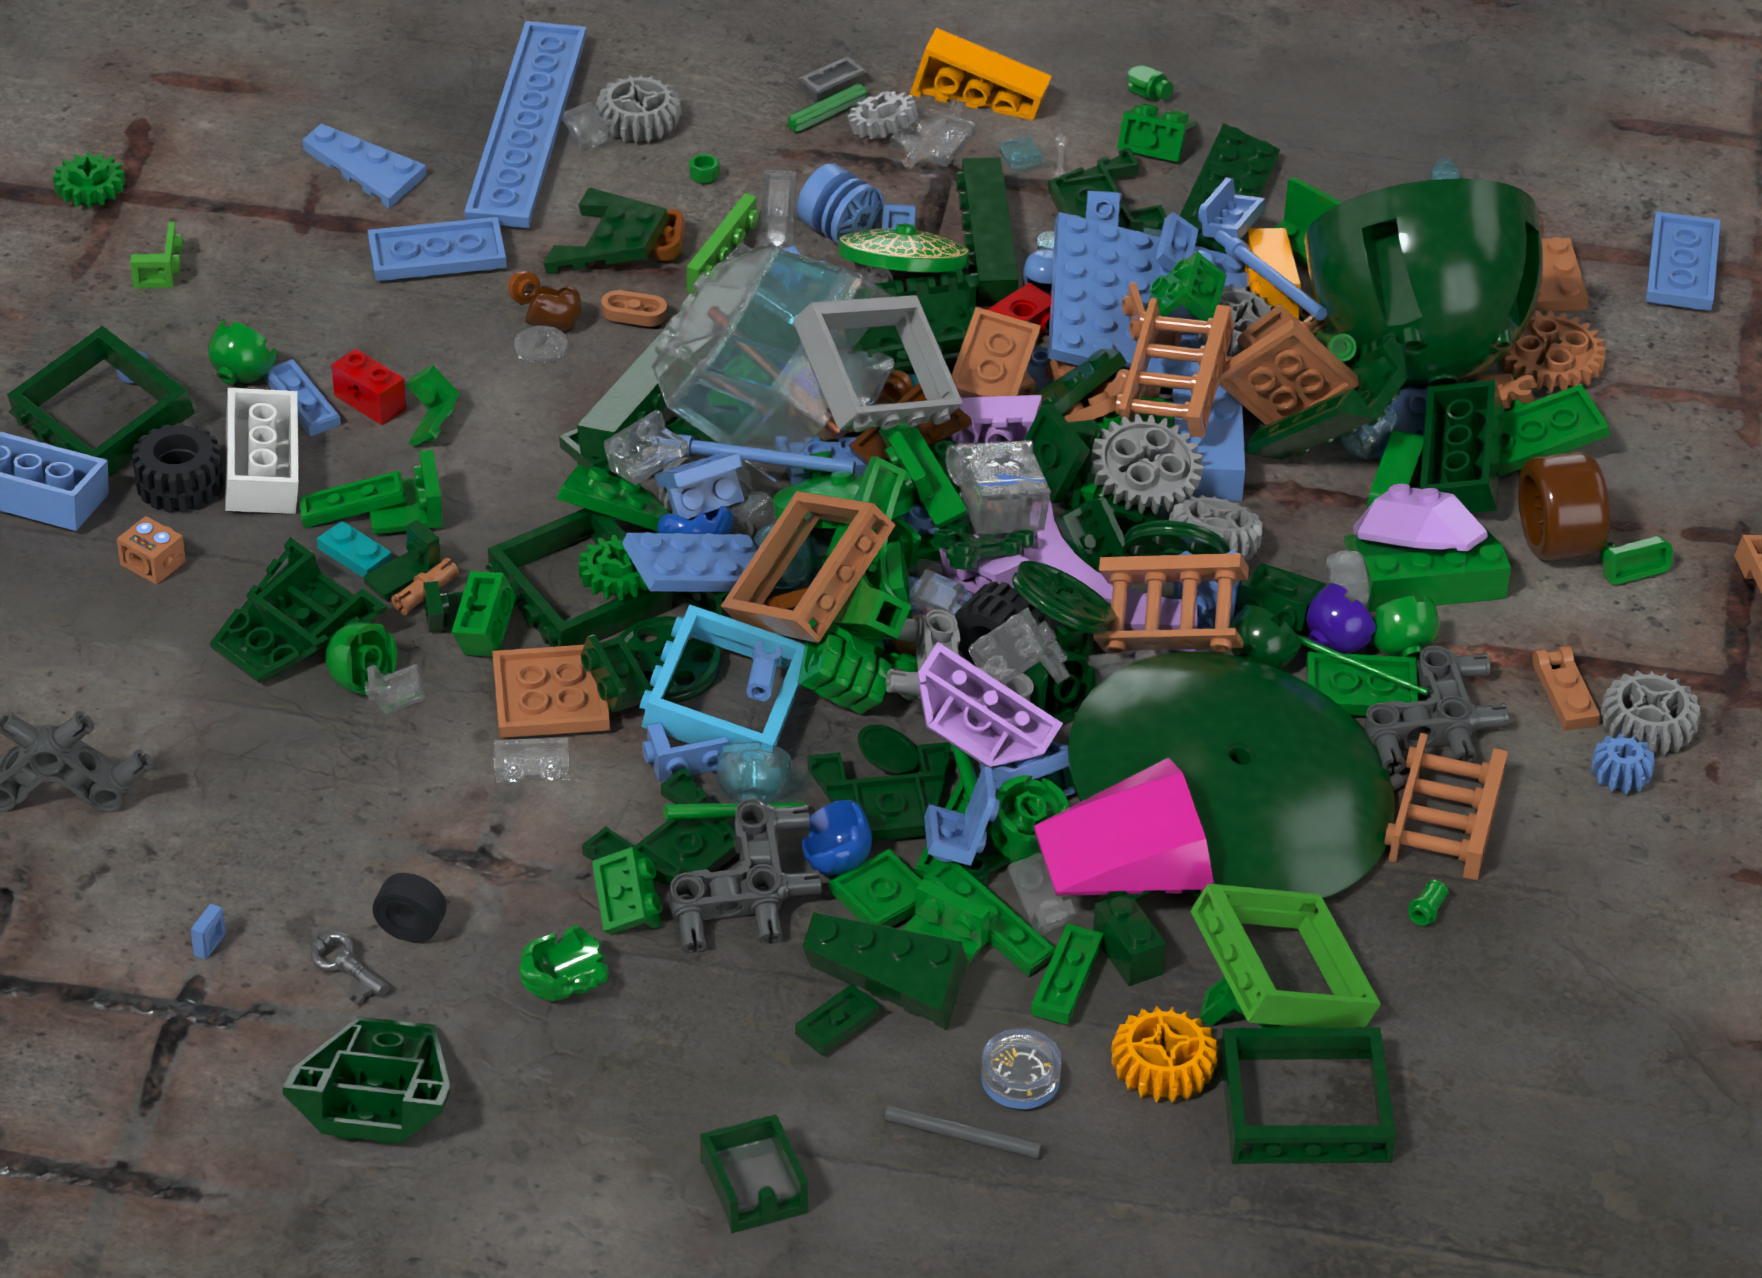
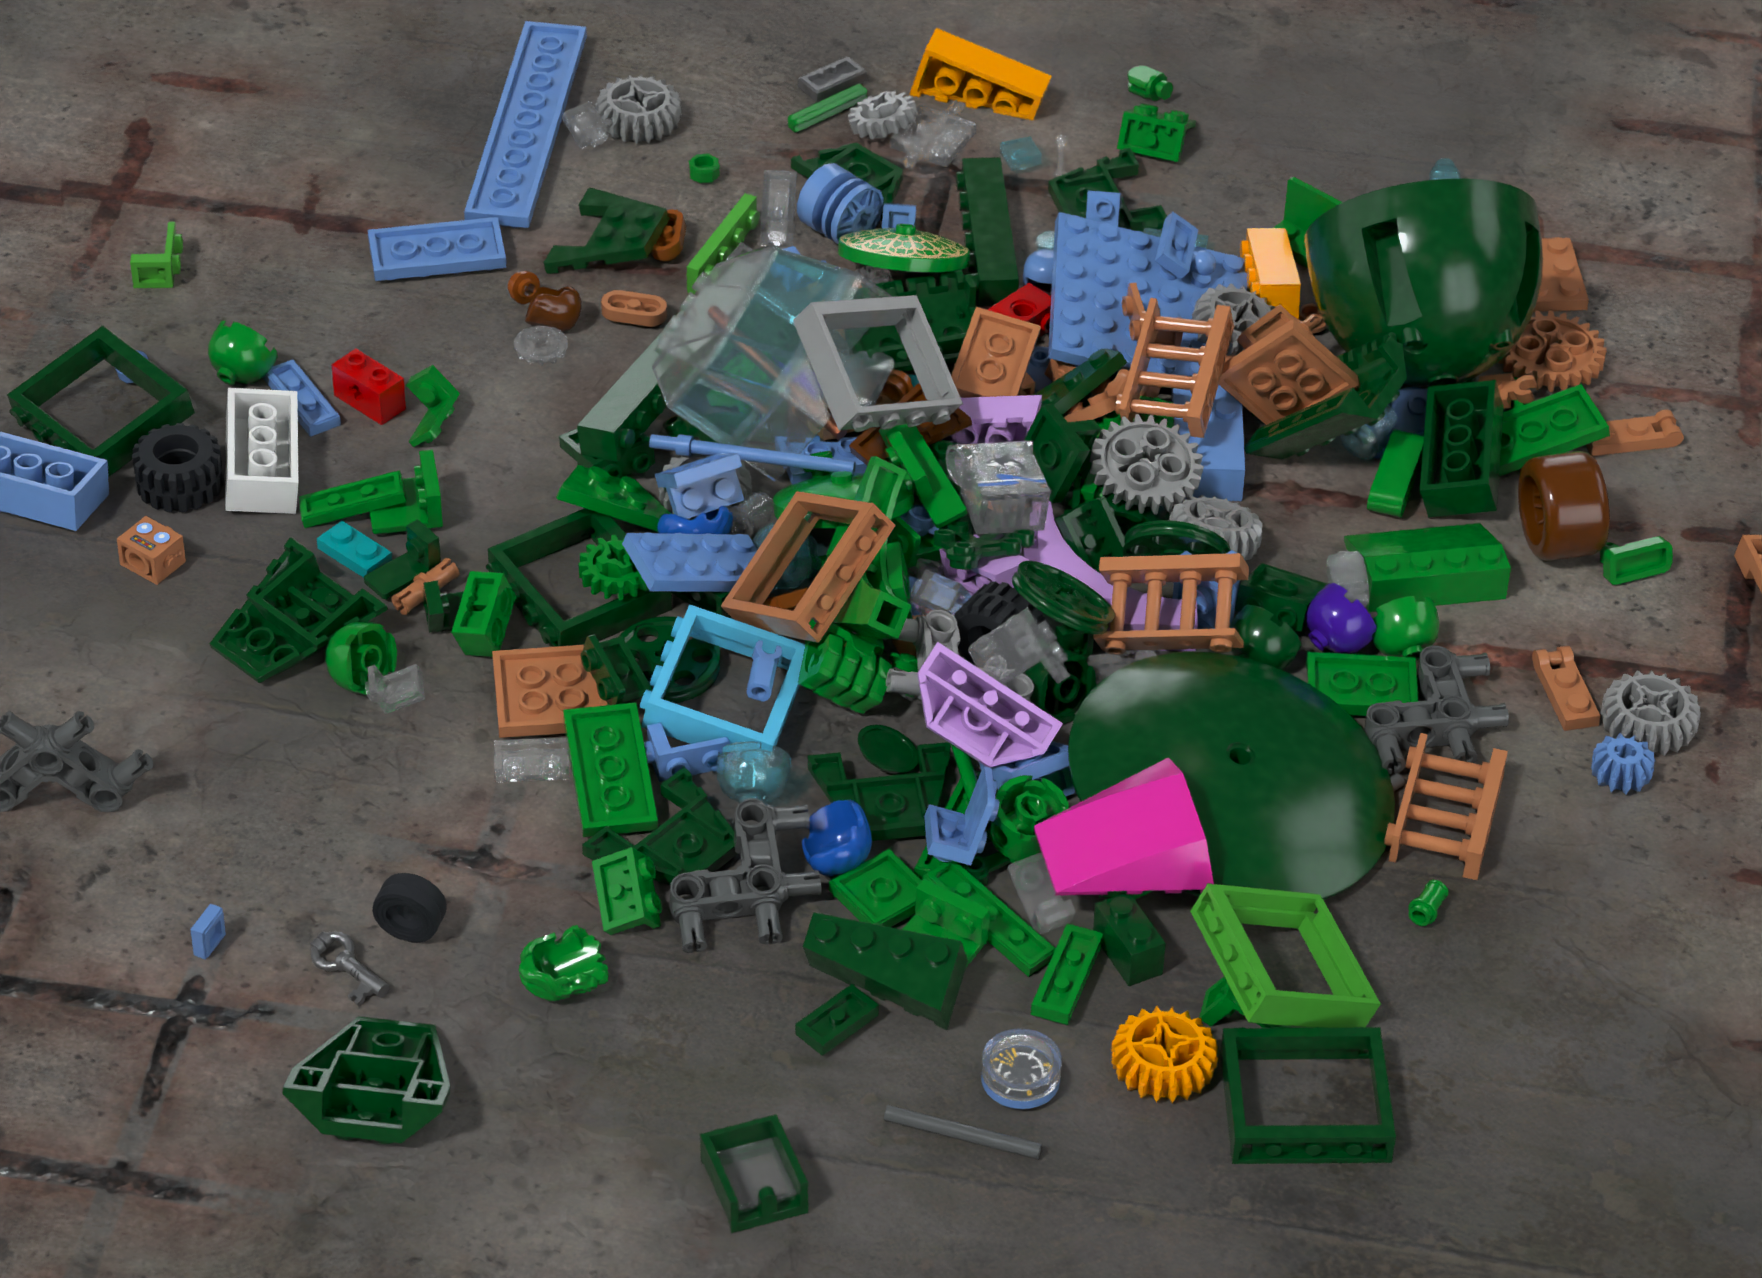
(88, 179): green gear -> none
(372, 166): medium blue wing -> none
(610, 769): none -> green plate
(644, 448): clear bracket -> none
(710, 811): green bar -> none
(861, 163): none -> dark green wing
(1193, 284): green bracket -> none
(1229, 211): medium blue bracket -> none
(1235, 157): dark green plate -> none
(1240, 251): medium blue bar -> none
(1340, 344): green piece -> none
(1364, 666): green piece -> none
(1420, 520): lavender wedge -> none
(1639, 435): none -> nougat plate
(1683, 261): medium blue plate -> none

